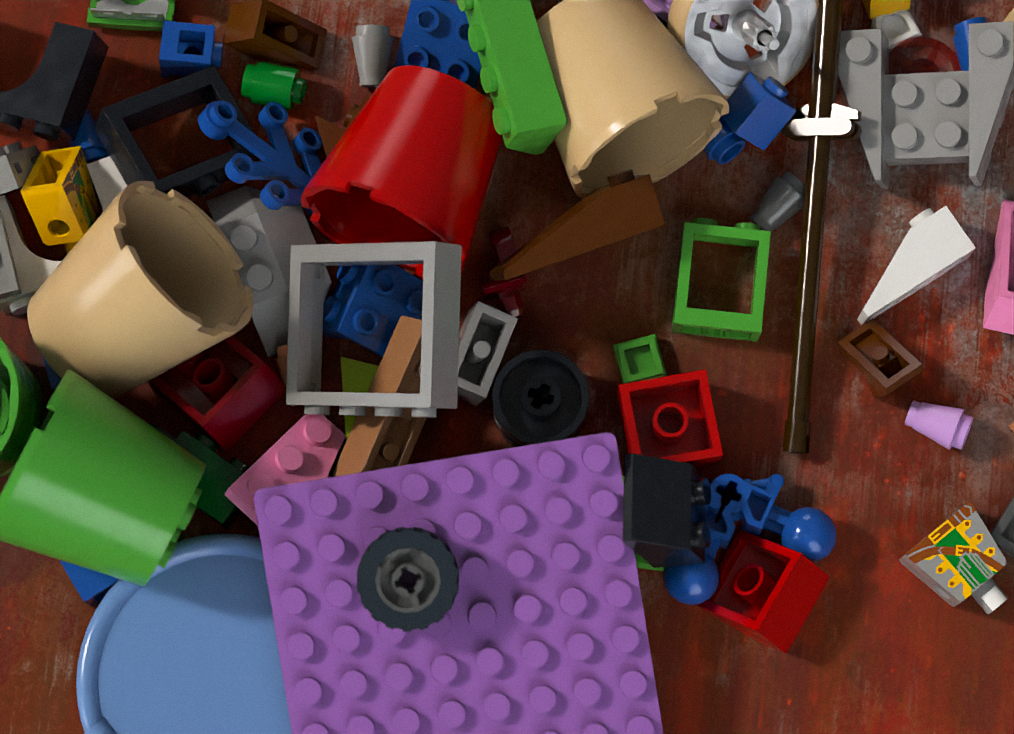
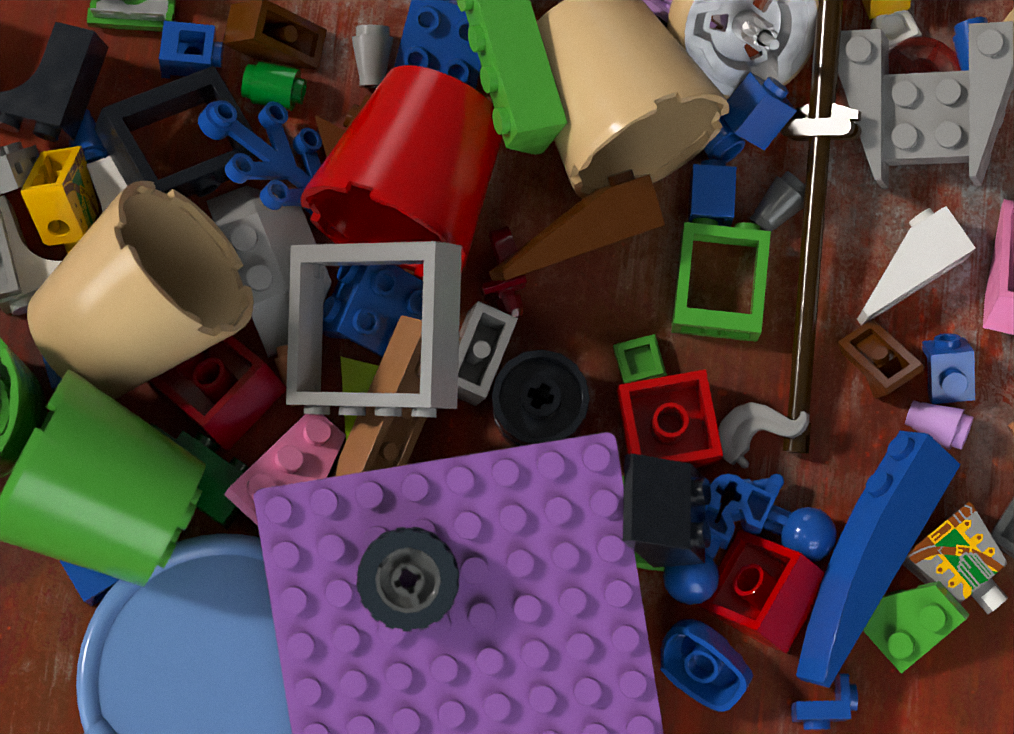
(704, 665): none -> blue piece
(712, 192): none -> blue brick
(747, 419): none -> light grey piece
(818, 714): none -> blue bracket
(872, 549): none -> blue slope
(913, 622): none -> bright green wing
(950, 369): none -> blue bracket

